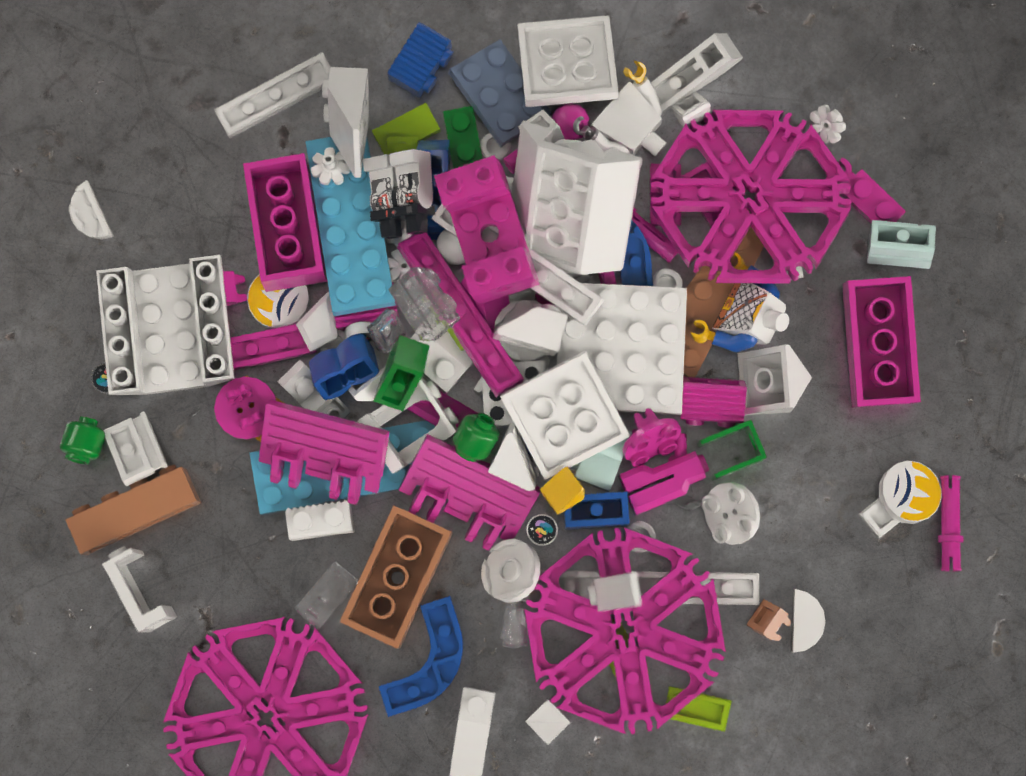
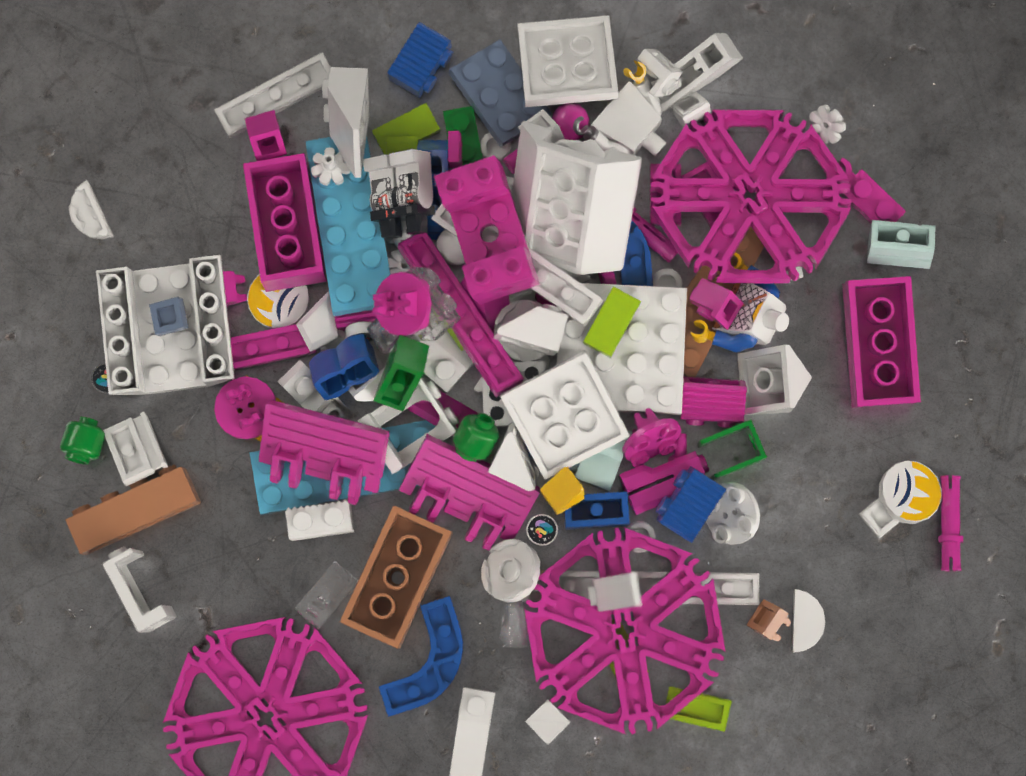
(168, 316): none -> sand blue plate
(265, 136): none -> dark pink brick
(402, 303): none -> dark pink plate
(454, 149): none -> dark pink tile
(611, 322): none -> lime tile
(660, 67): none -> white bracket
(690, 503): none -> blue brick
(715, 302): none -> dark pink brick

